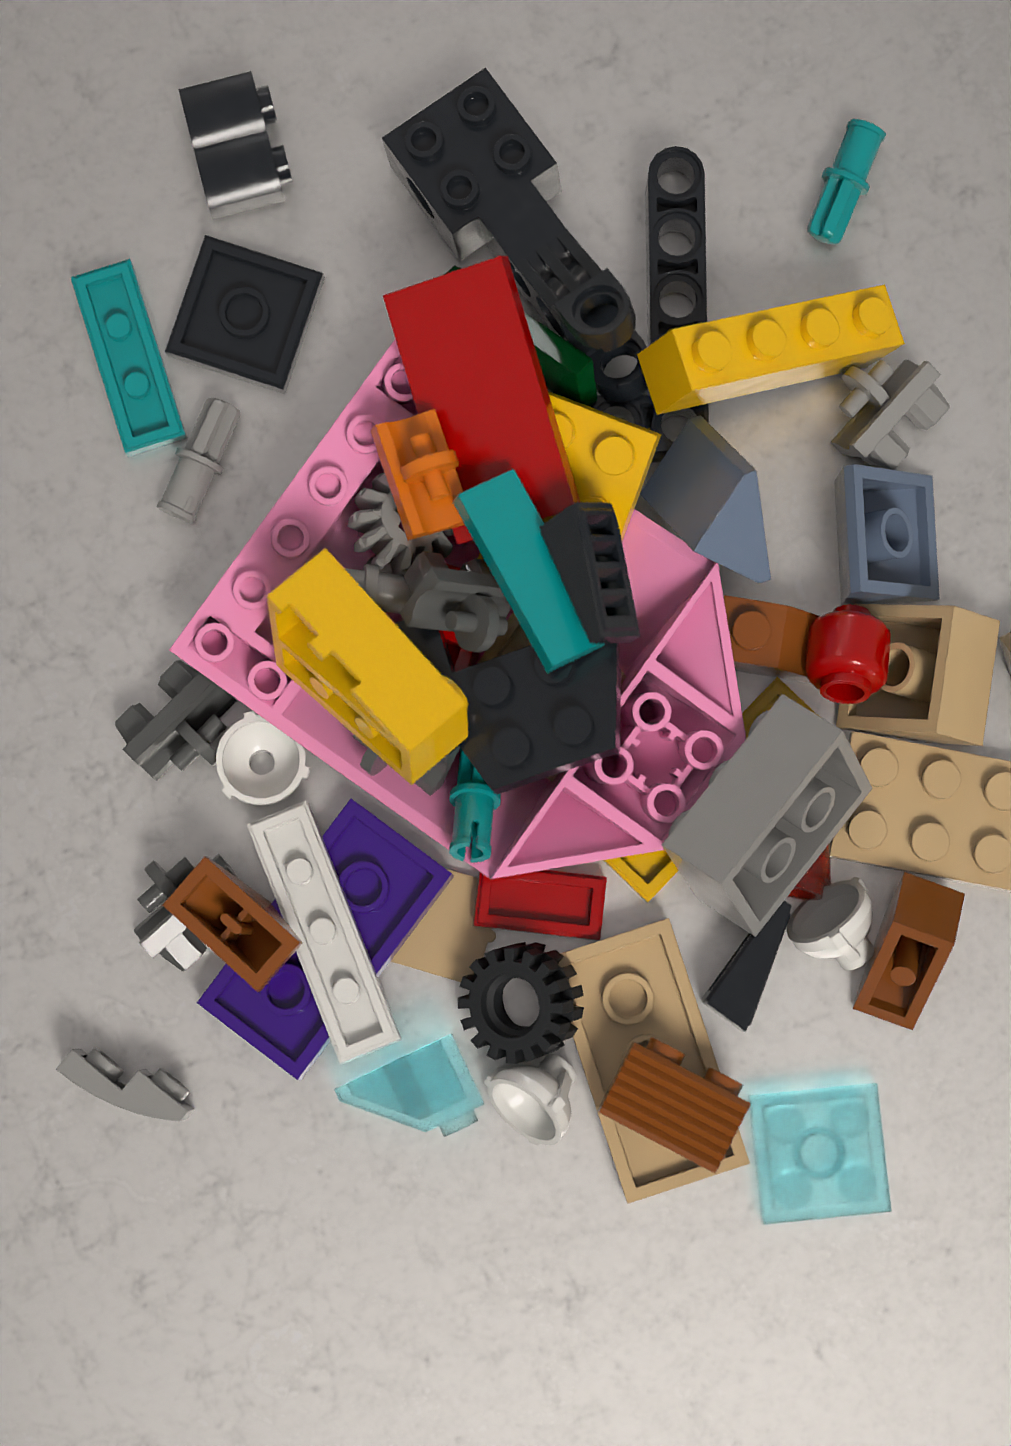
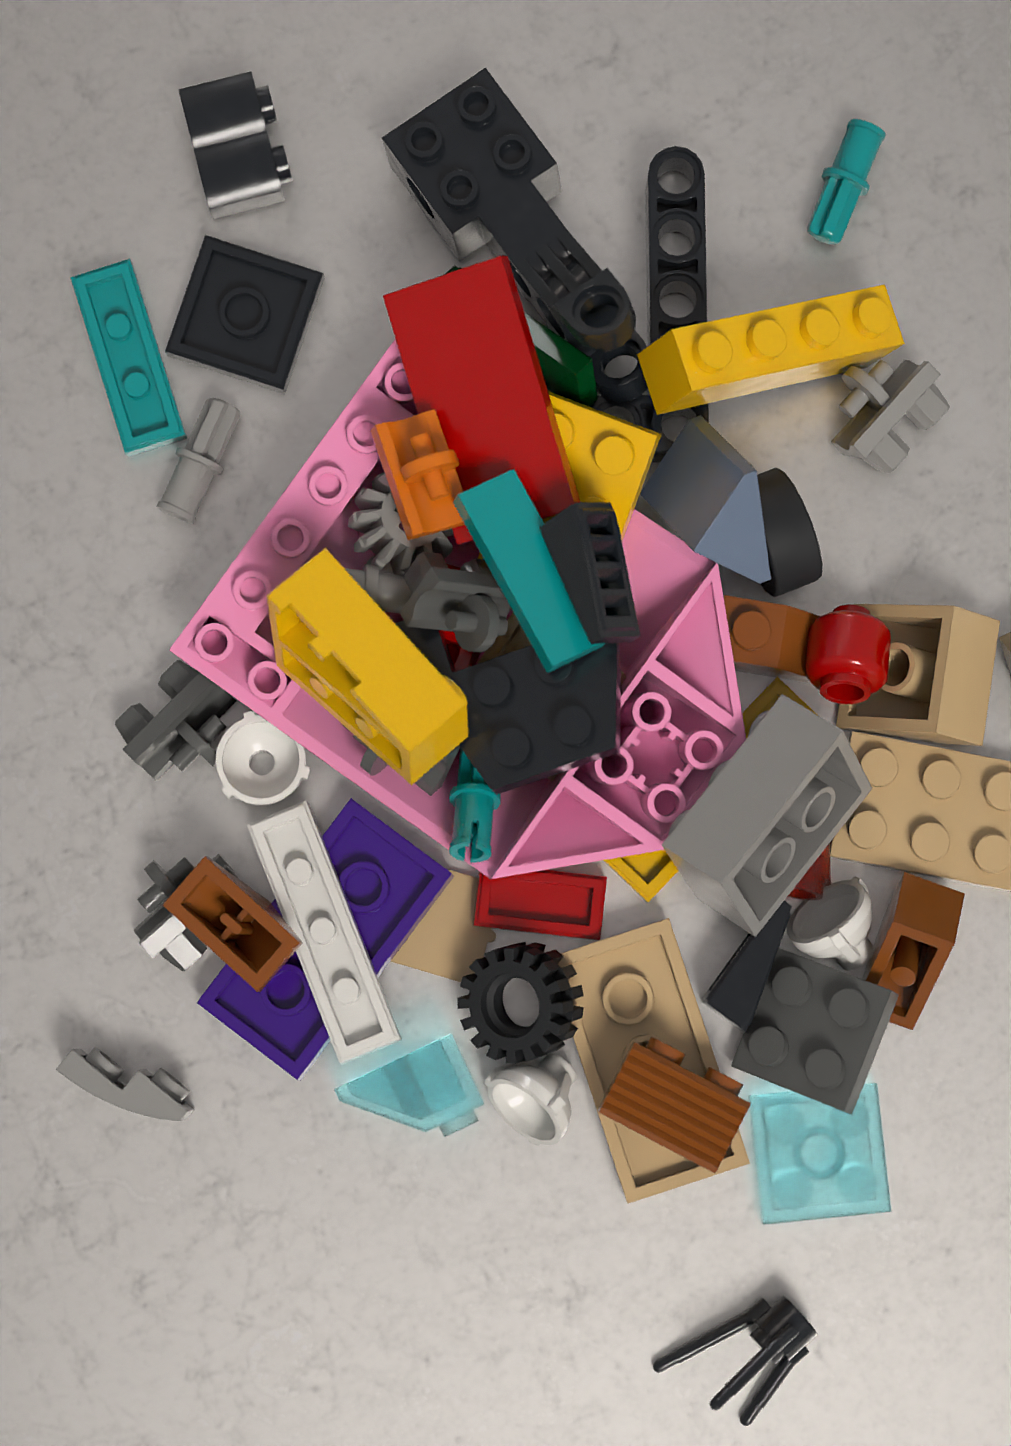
(781, 1338): none -> black plant
(789, 535): none -> black tyre
(815, 1031): none -> dark grey plate
(885, 536): sand blue slope -> none

